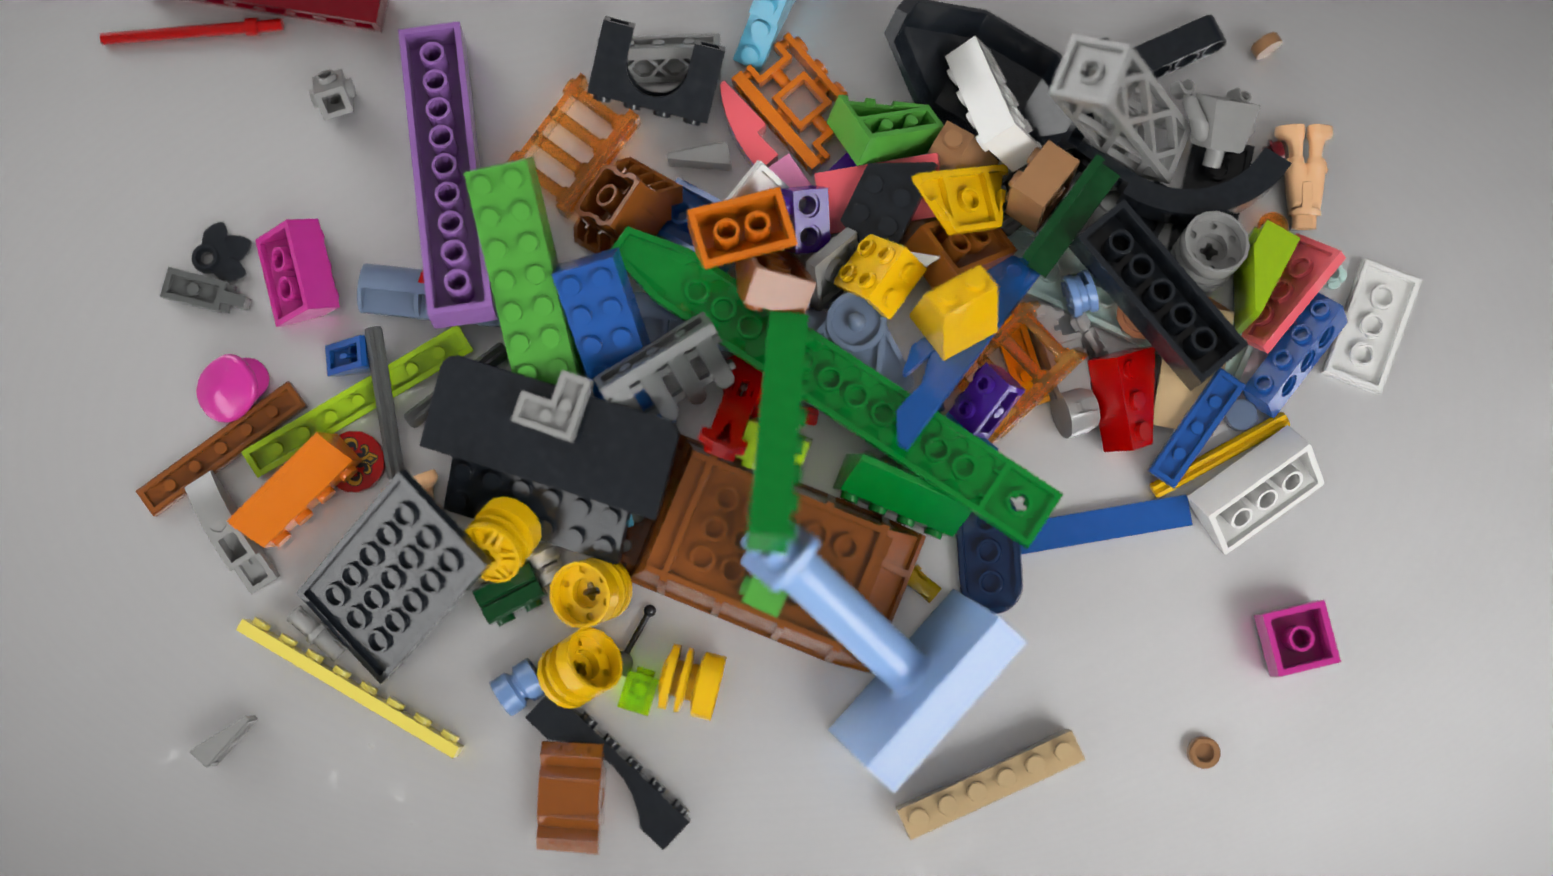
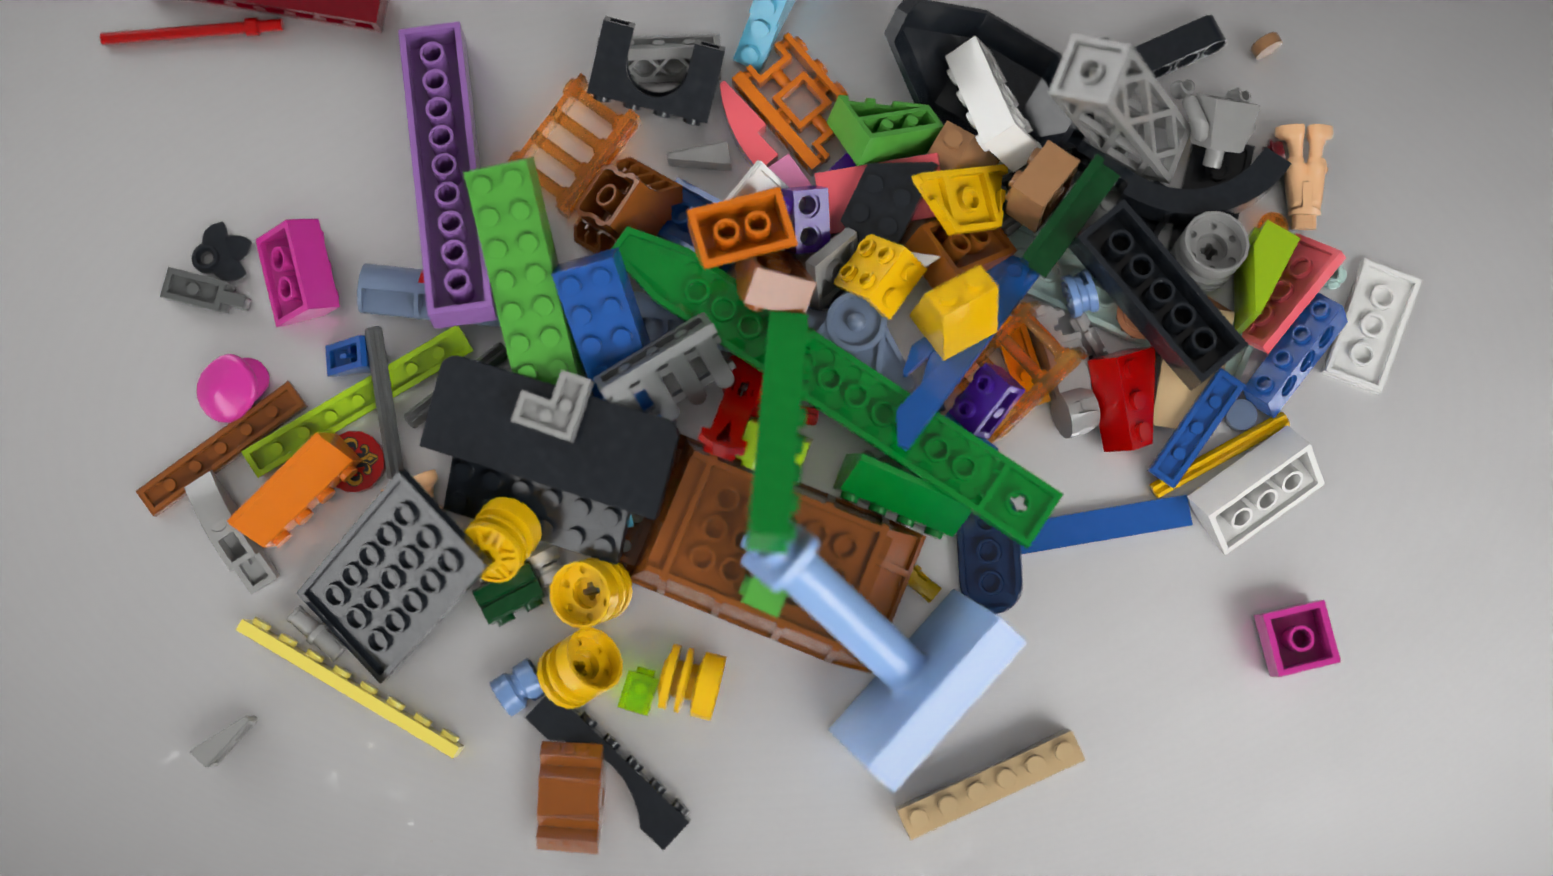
(332, 93): light grey brick -> none
(649, 611): black hinge -> none
(1203, 752): medium nougat tile -> none

